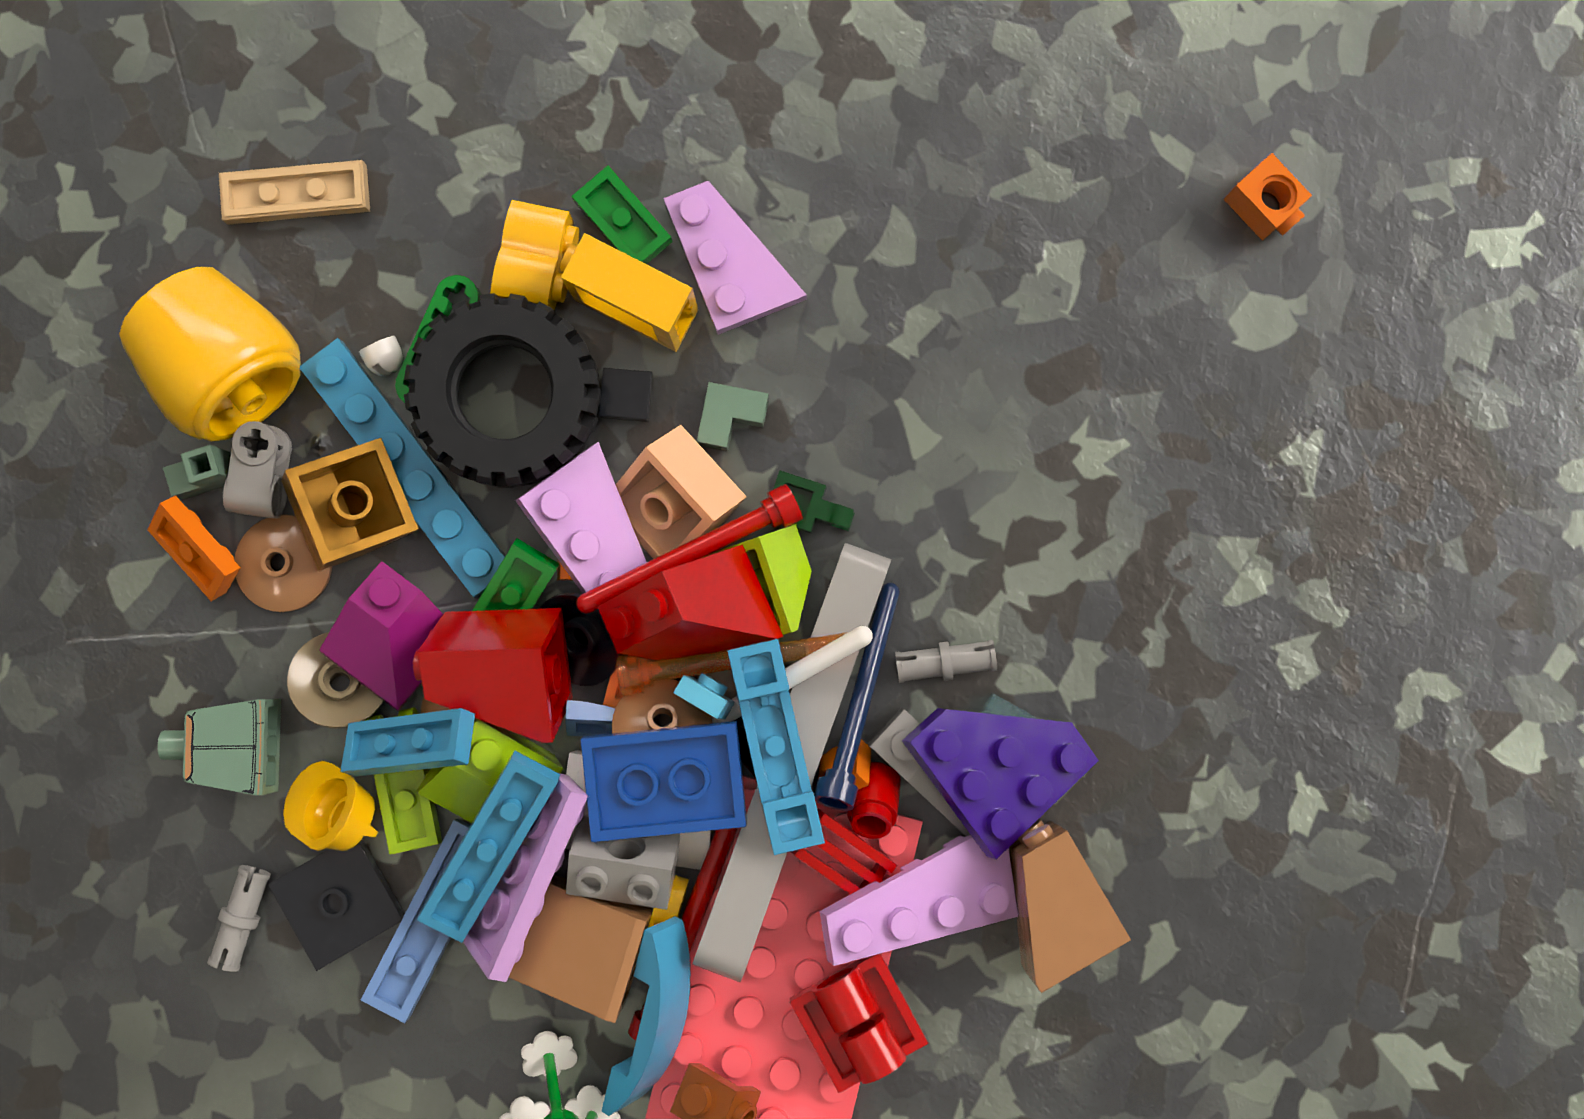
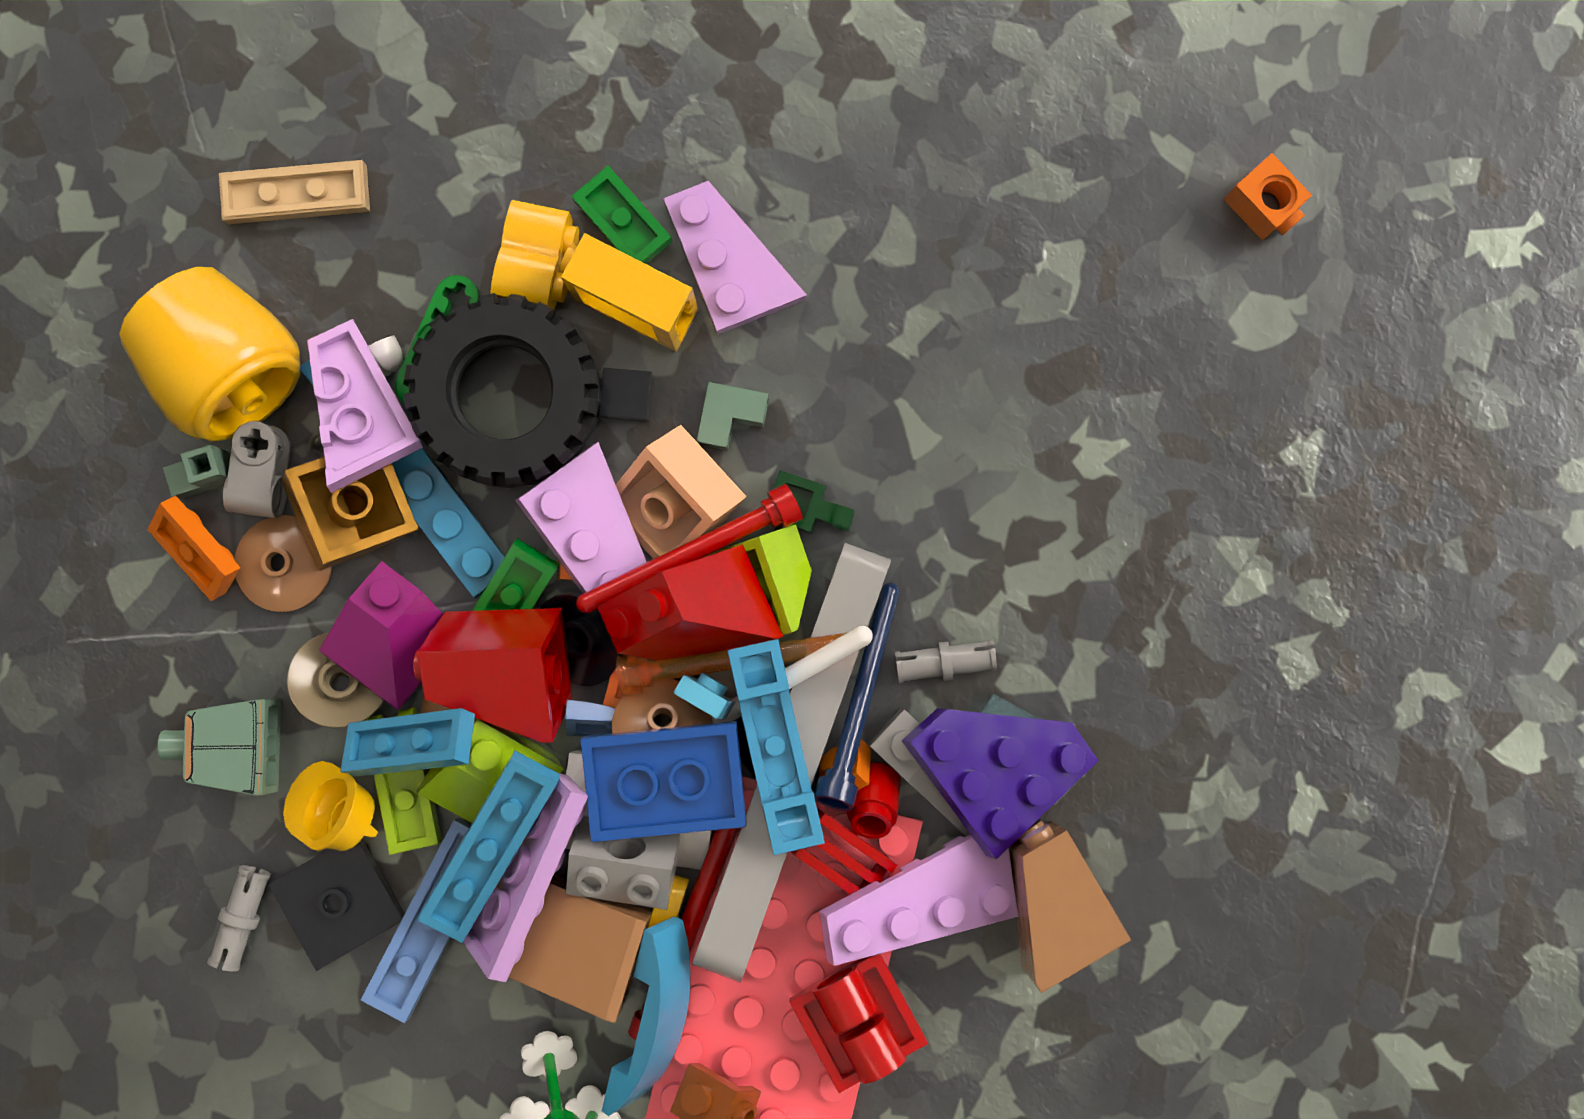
(357, 409): none -> lavender wing

